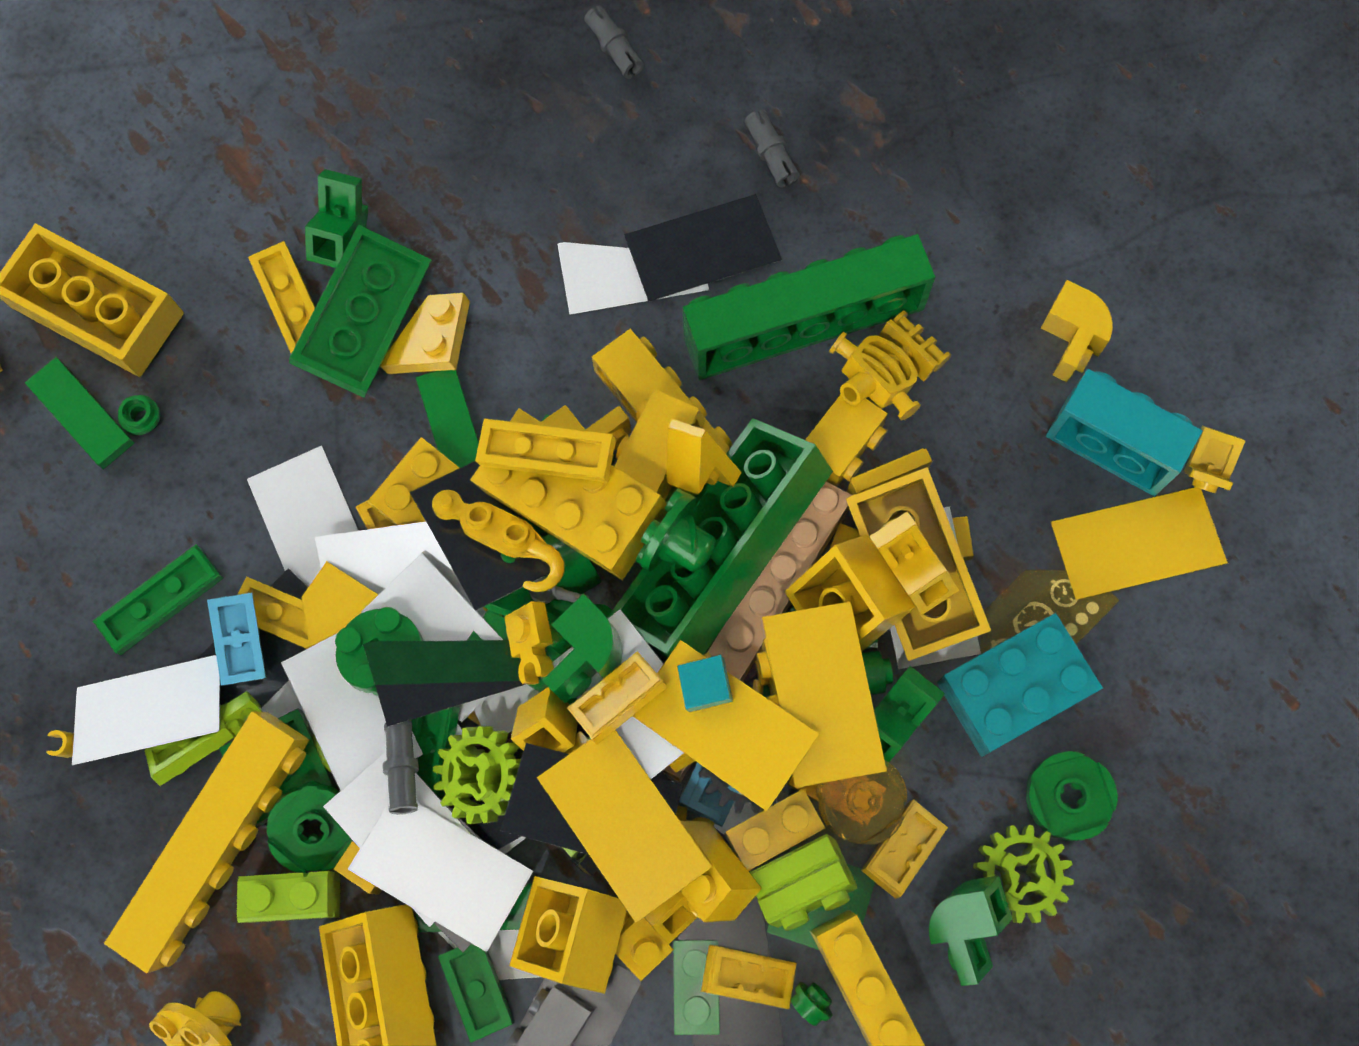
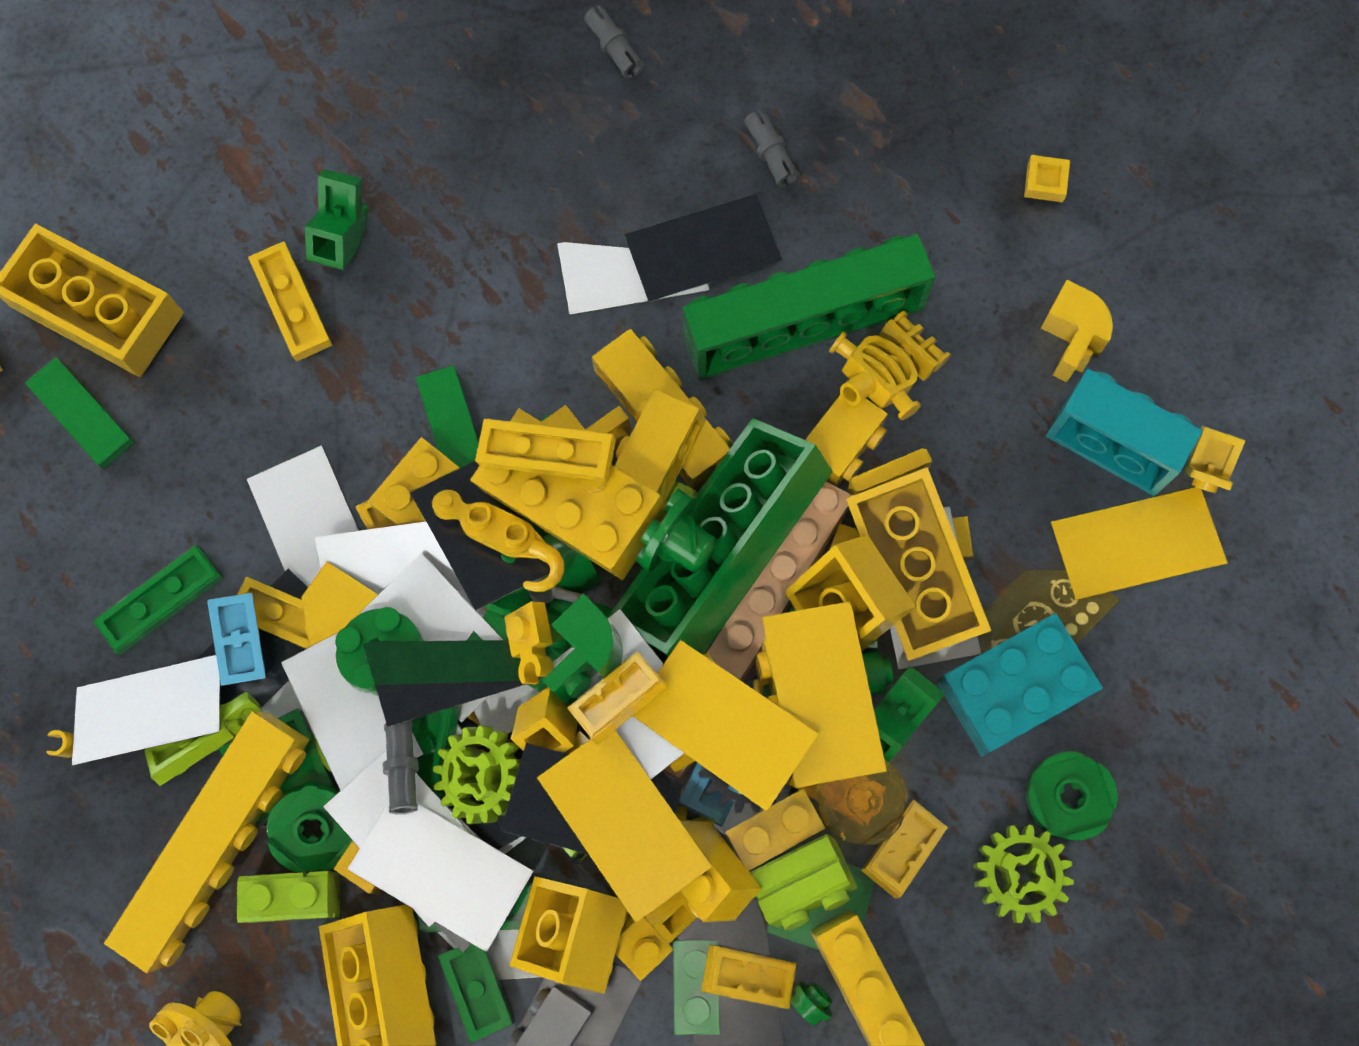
(131, 407): green plate -> none
(360, 311): green plate -> none
(431, 336): yellow wing -> none
(696, 459): yellow slope -> none
(705, 683): teal tile -> none
(914, 562): yellow brick -> none
(964, 920): green brick -> none
(1047, 178): none -> yellow plate

